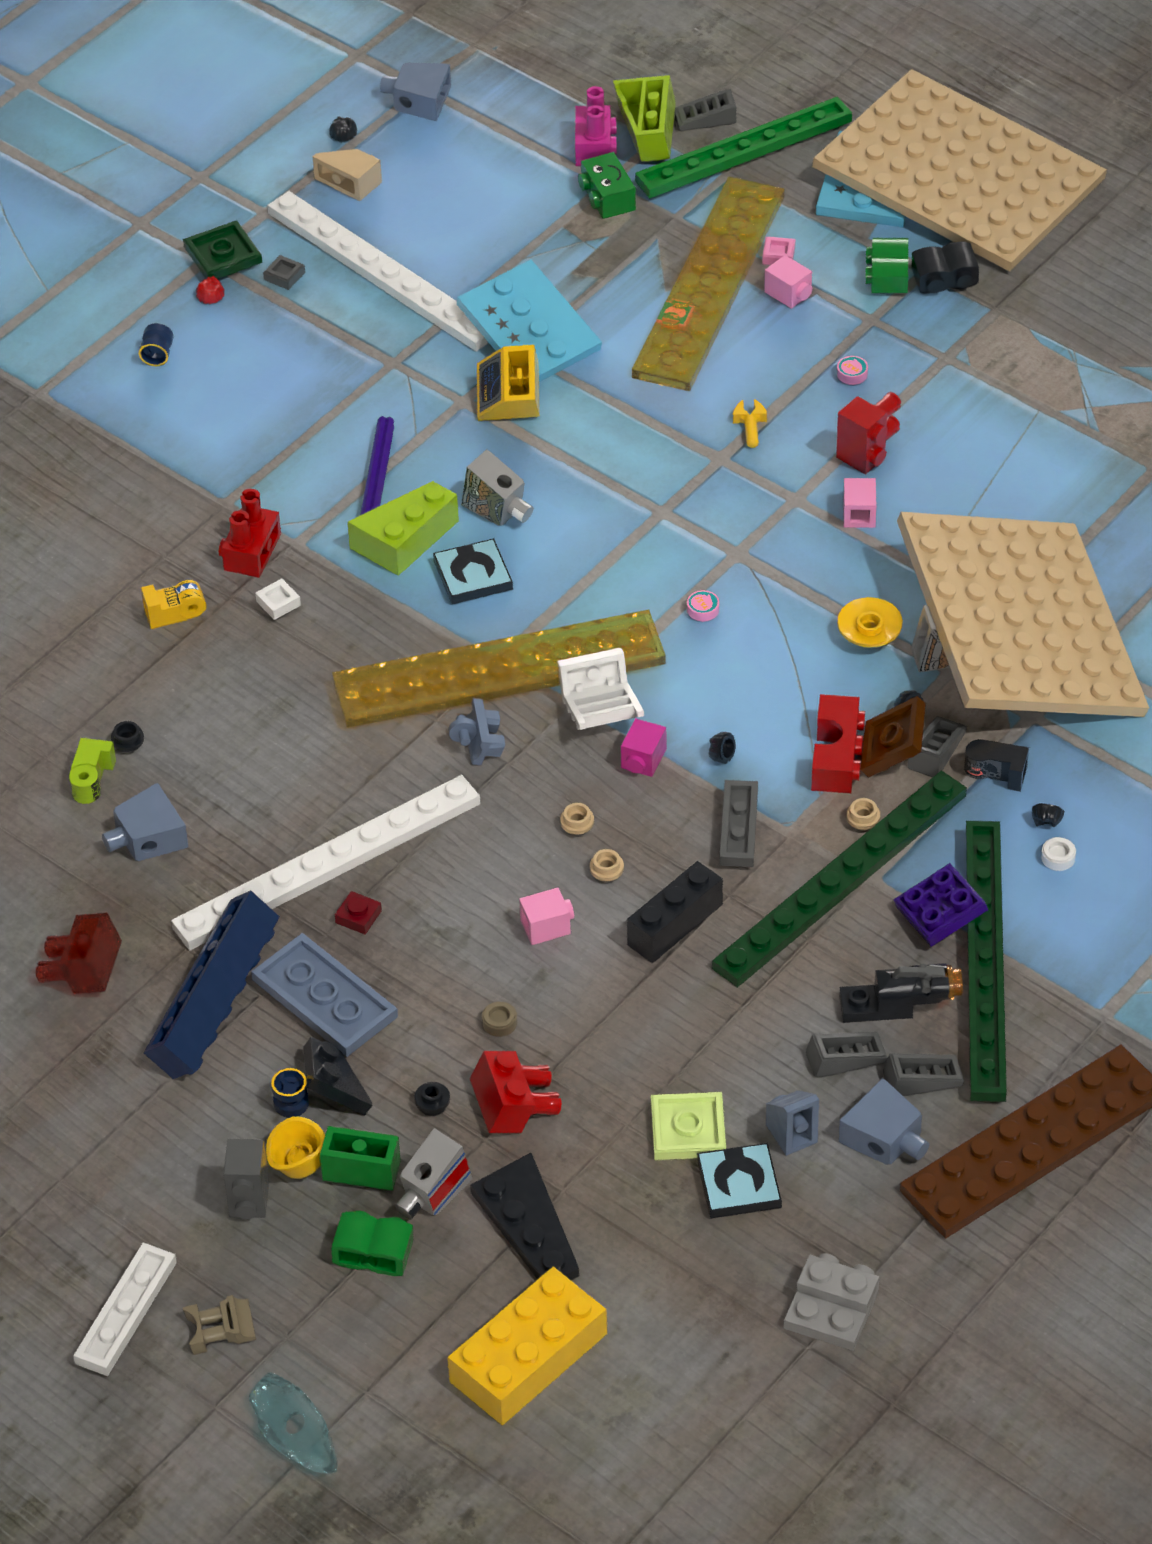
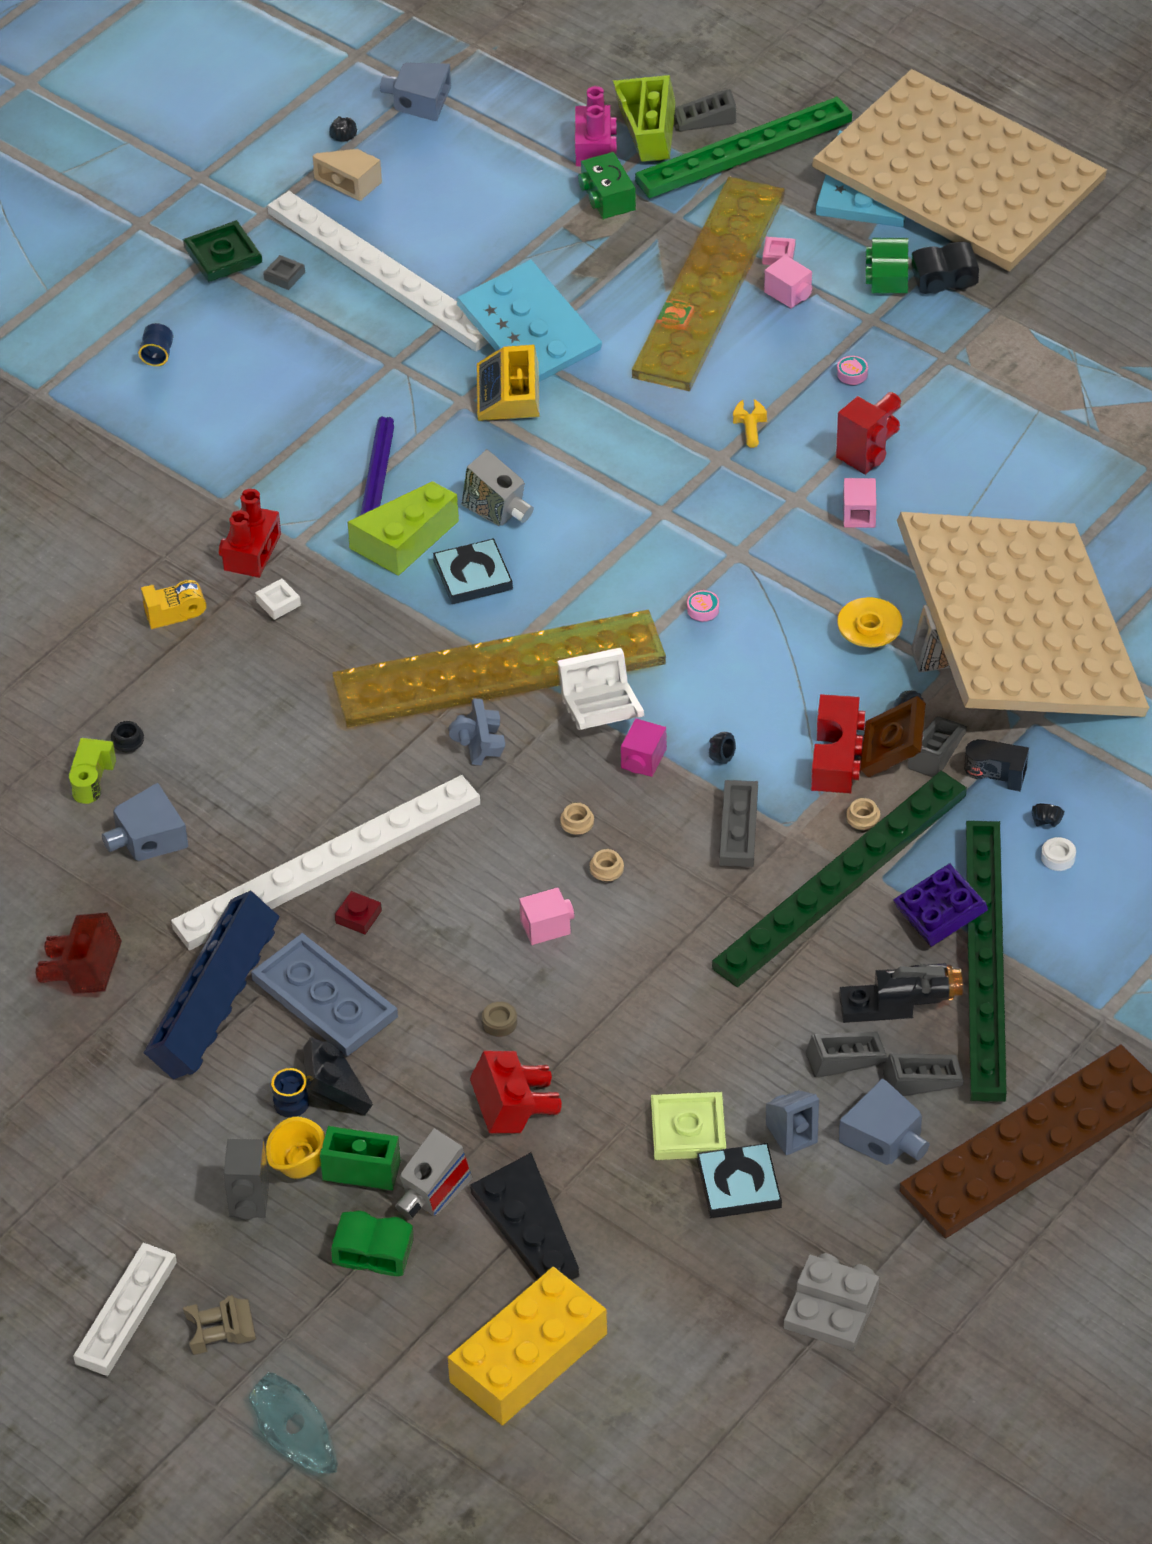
(210, 291): red piece -> none
(432, 1105): black plate -> none
(674, 911): black brick -> none

